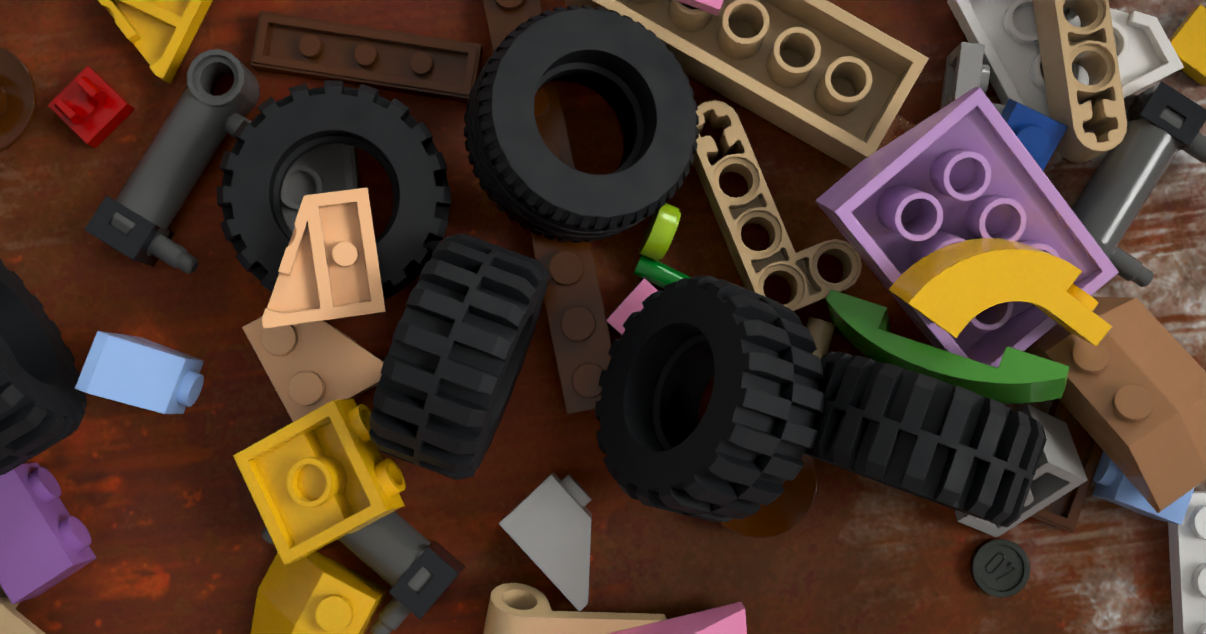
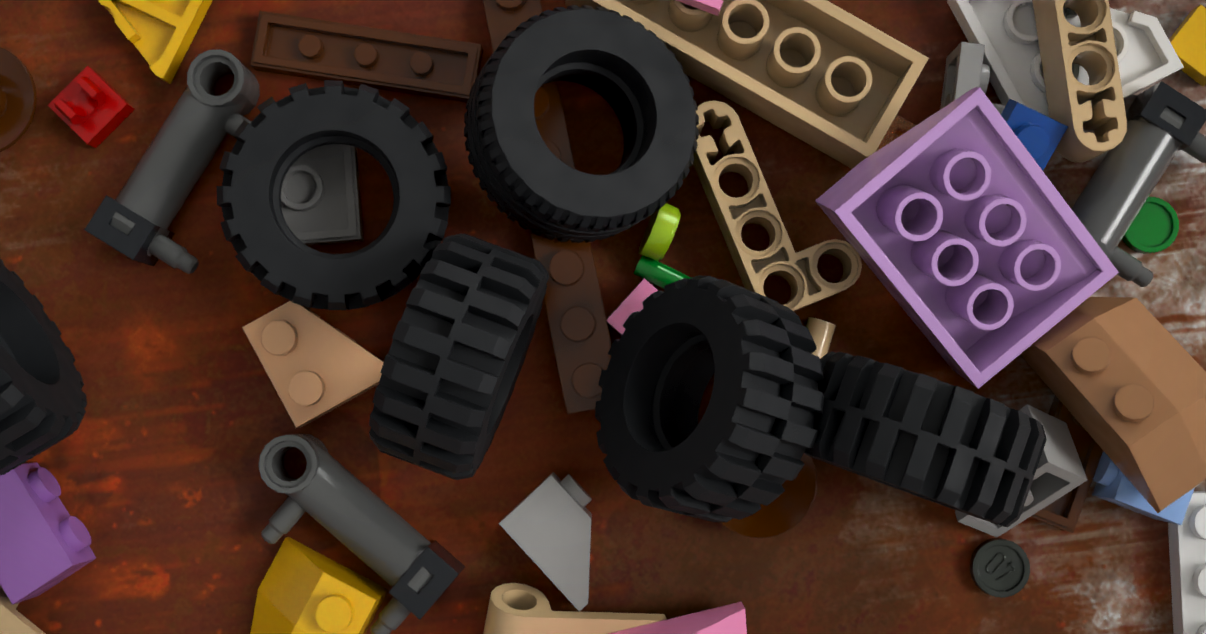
(141, 373): light blue slope -> none
(320, 479): yellow plate -> none
(329, 263): light nougat wing -> none
(984, 272): yellow arch -> none
(1016, 380): bright green slope -> none
(1153, 227): none -> green piece

